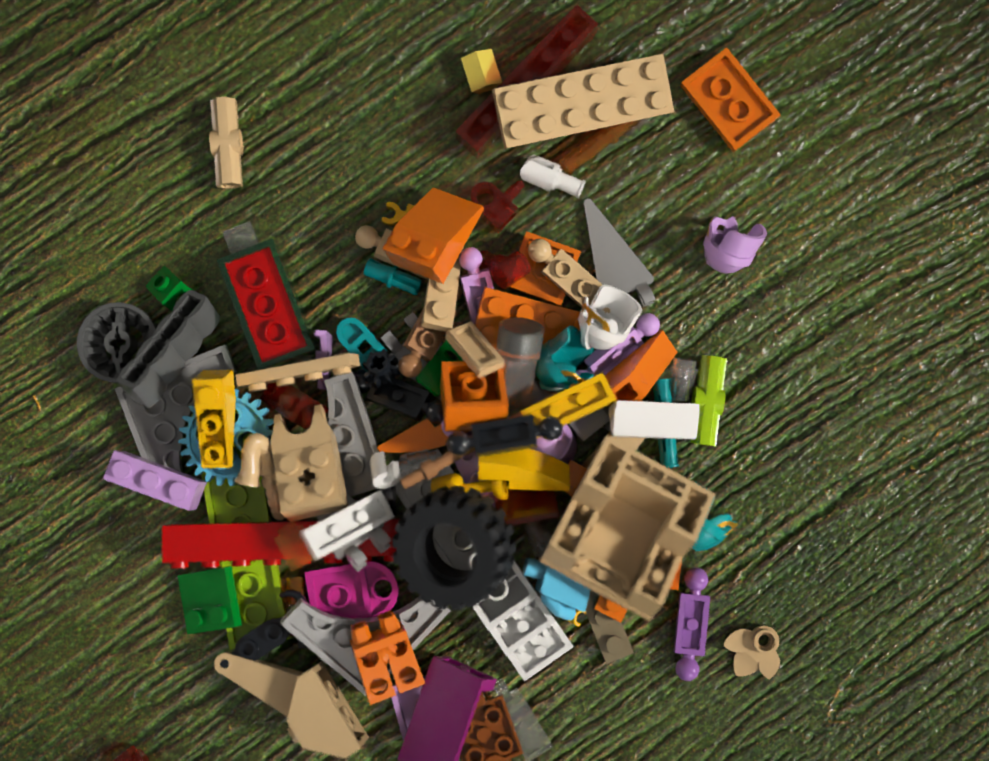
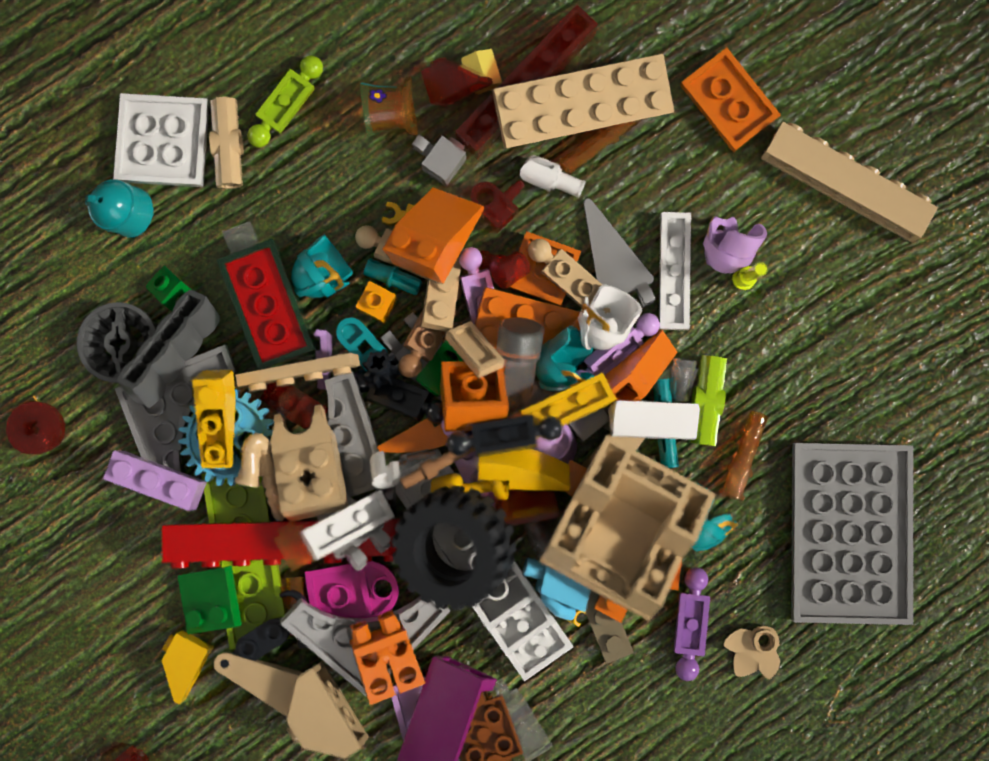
(50, 426): none -> clear red piece
(120, 208): none -> teal helmet
(161, 140): none -> white plate
(184, 662): none -> yellow slope
(285, 101): none -> lime plate
(320, 270): none -> teal helmet
(376, 302): none -> light orange brick
(388, 108): none -> clear orange hat
(442, 159): none -> light grey brick
(452, 81): none -> clear red slope
(674, 271): none -> white plate
(741, 469): none -> clear orange pin
(747, 276): none -> neon yellow pin
(849, 182): none -> tan brick
(852, 534): none -> light grey plate

